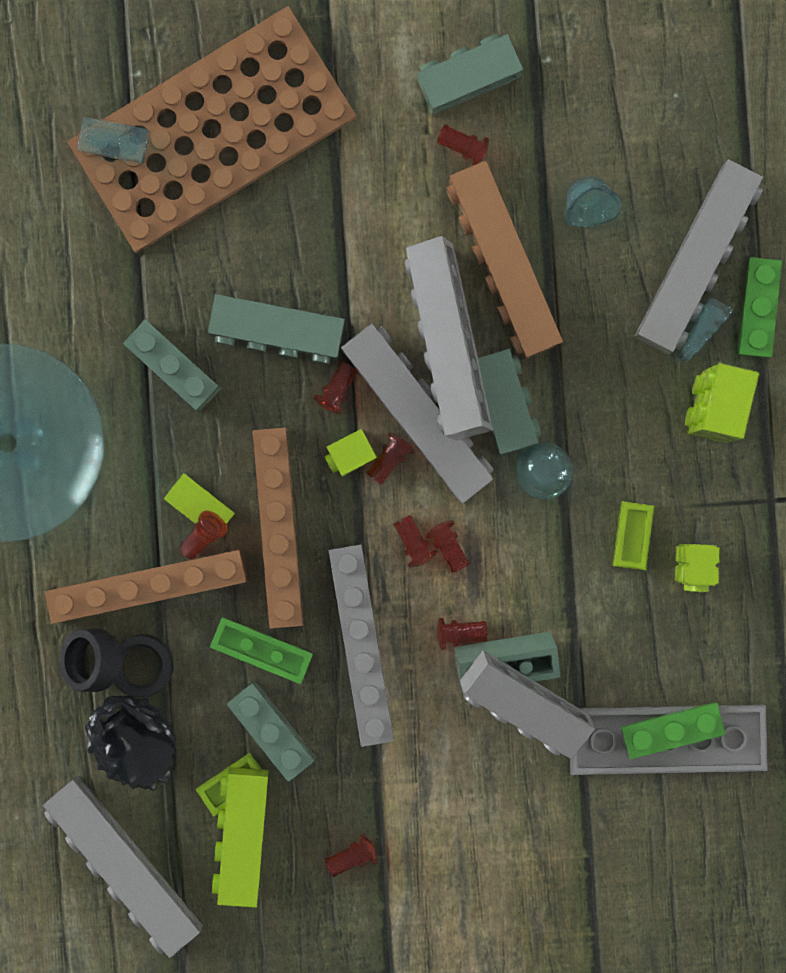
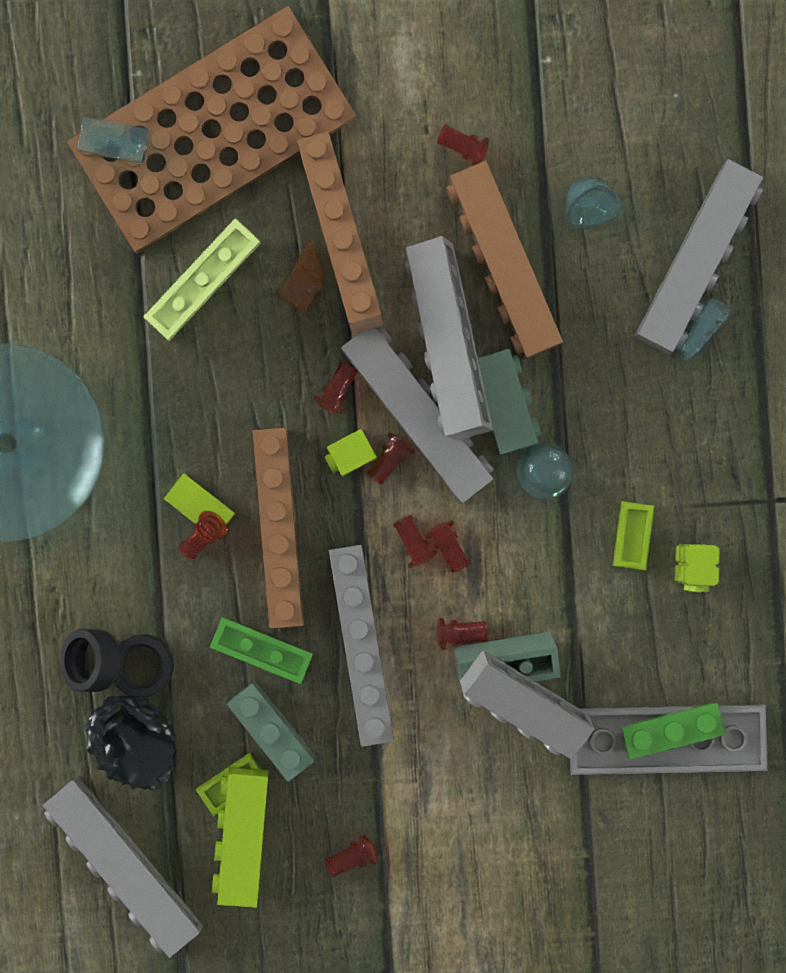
(146, 586): medium nougat arch -> none
(172, 366): sand green brick -> none
(202, 279): none -> yellowish green fence
(276, 327): sand green brick -> none
(303, 281): none -> clear orange slope
(340, 232): none -> medium nougat brick
(469, 73): sand green brick -> none
(721, 403): lime brick -> none
(759, 307): bright green plate -> none

